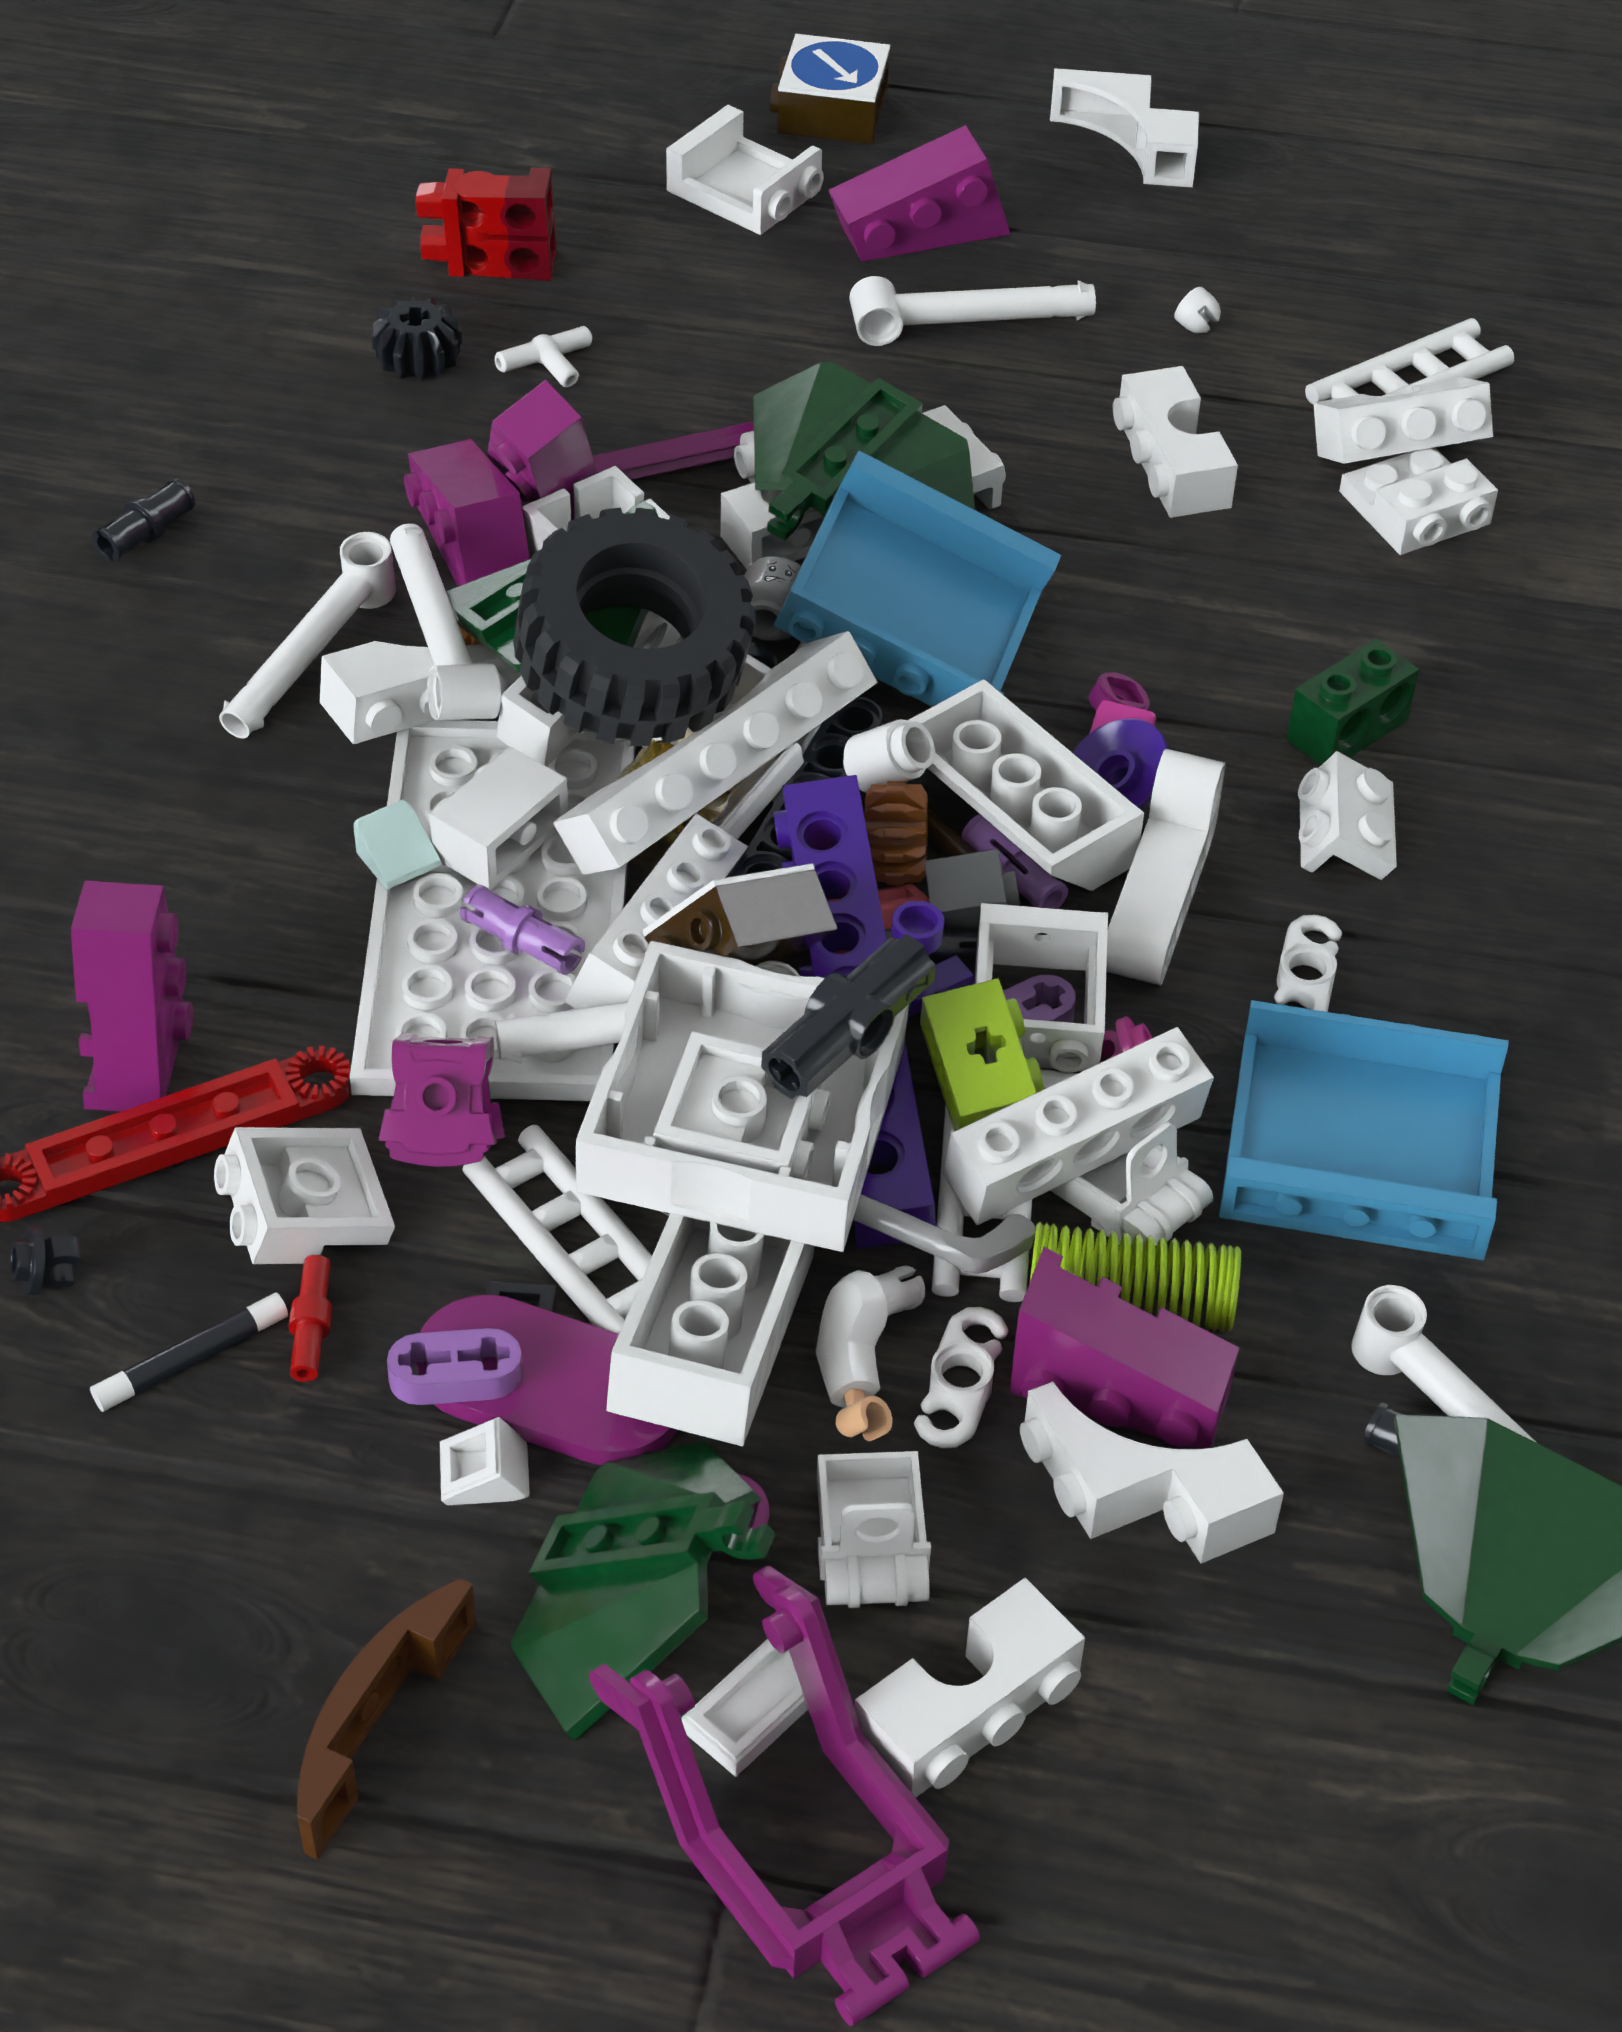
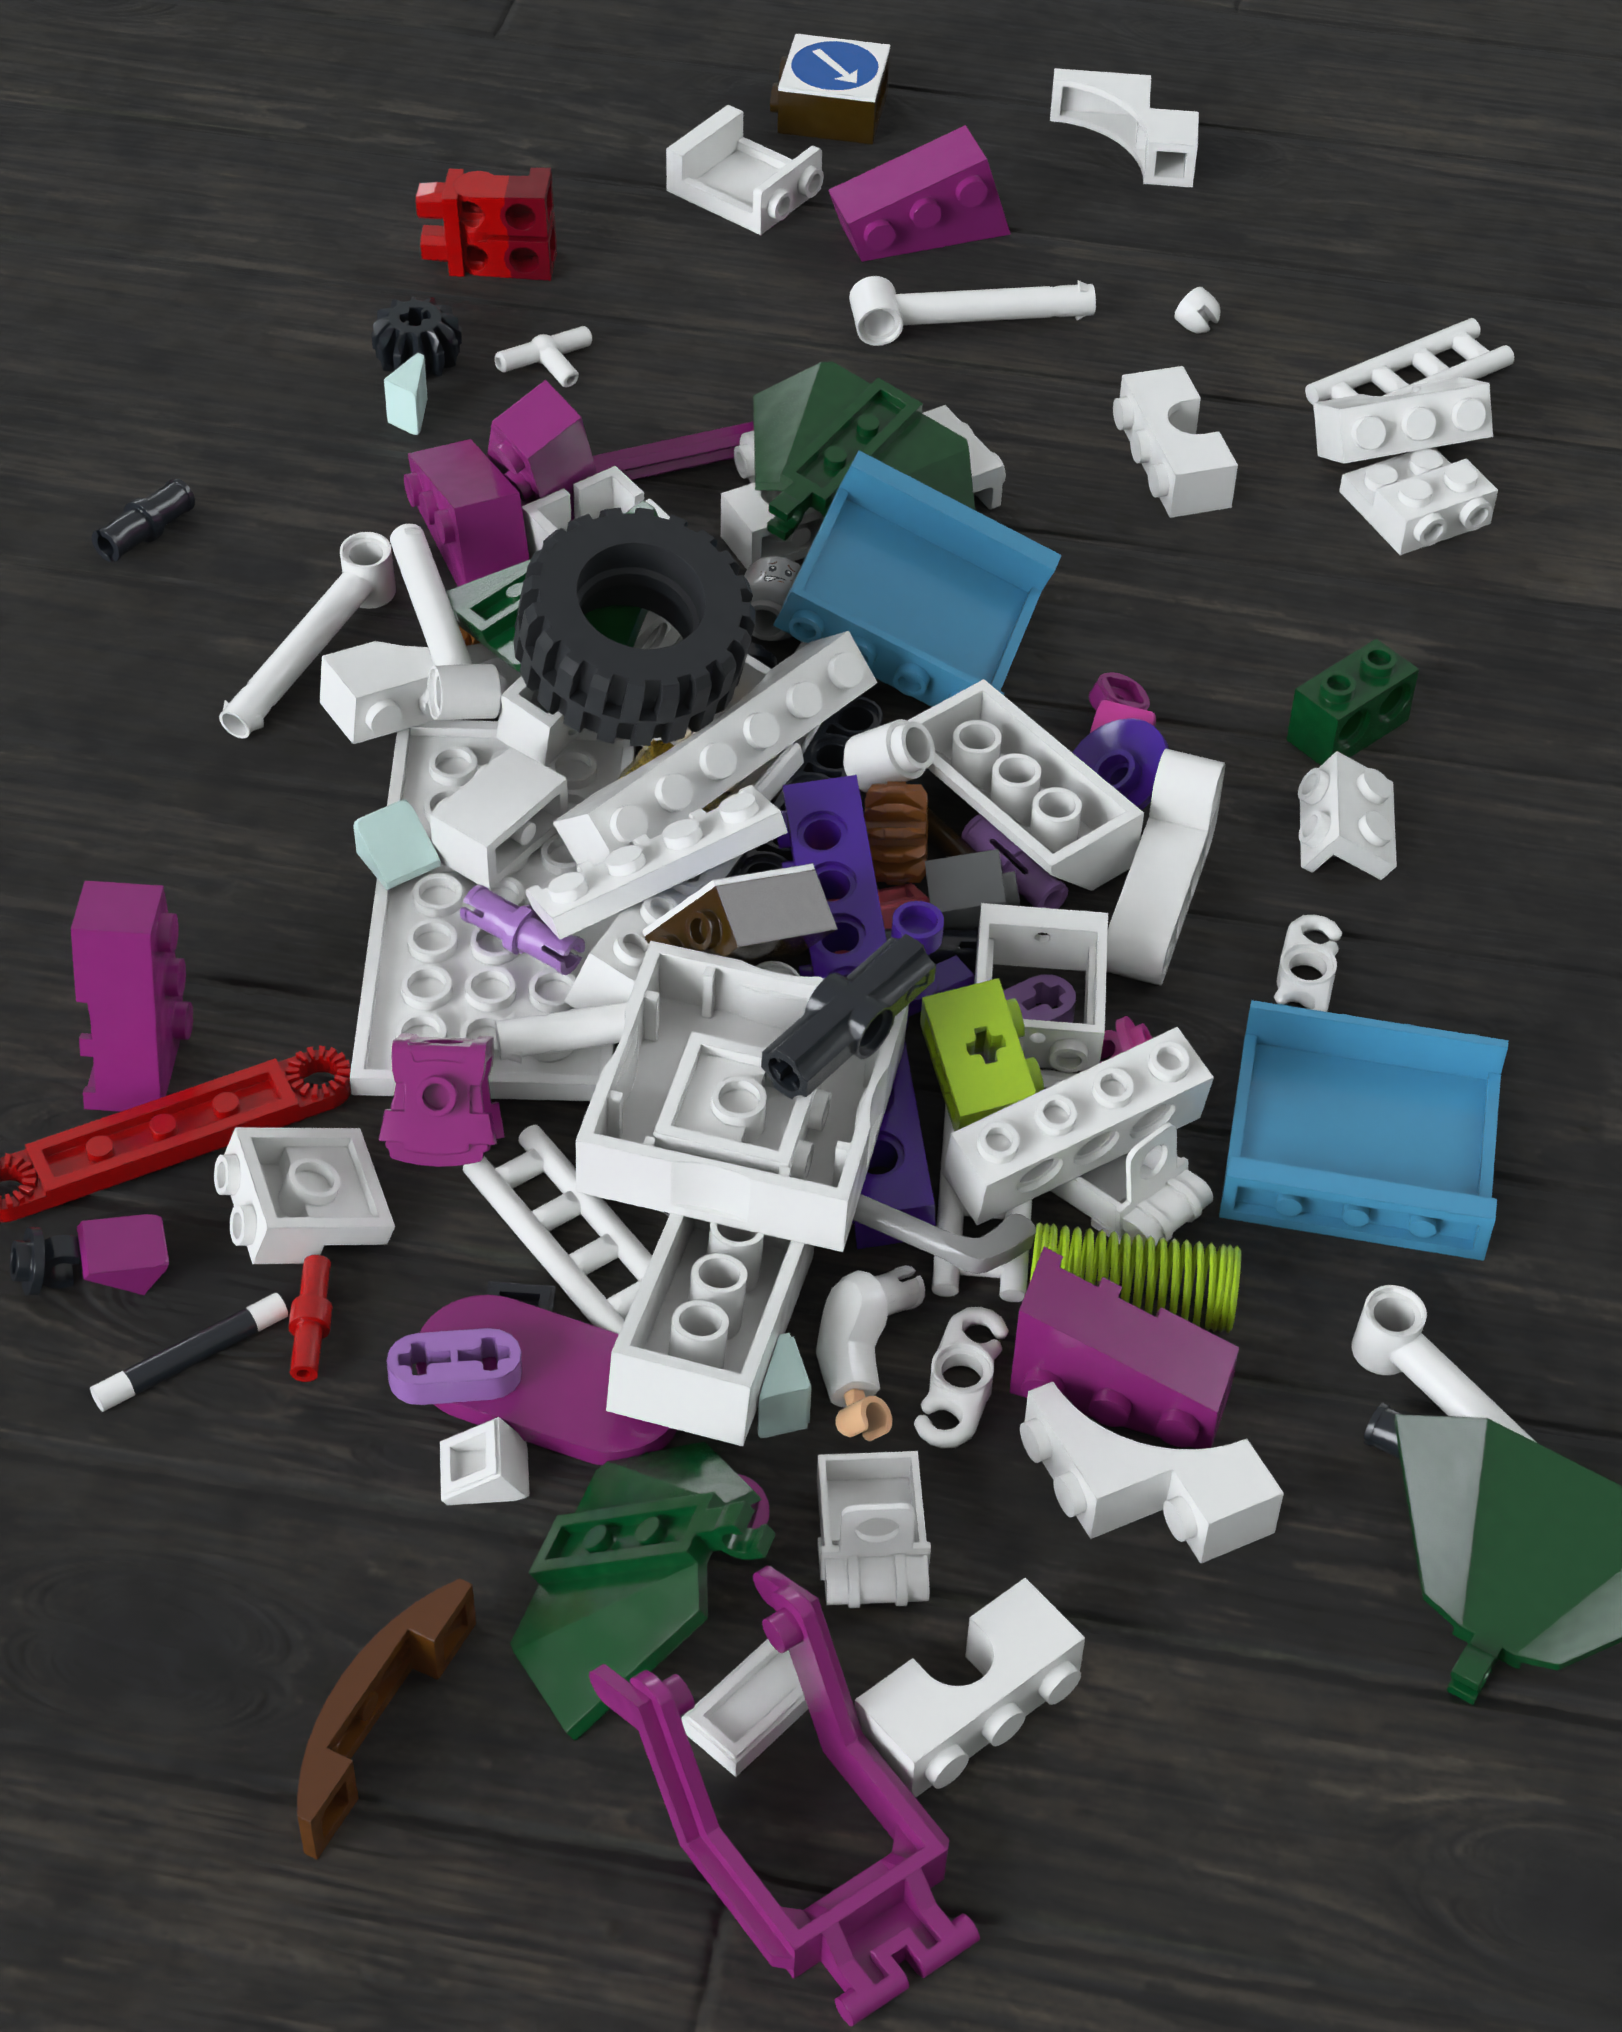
(124, 1251): none -> magenta slope
(407, 395): none -> light aqua slope
(657, 863): none -> white hinge
(785, 1392): none -> light aqua slope

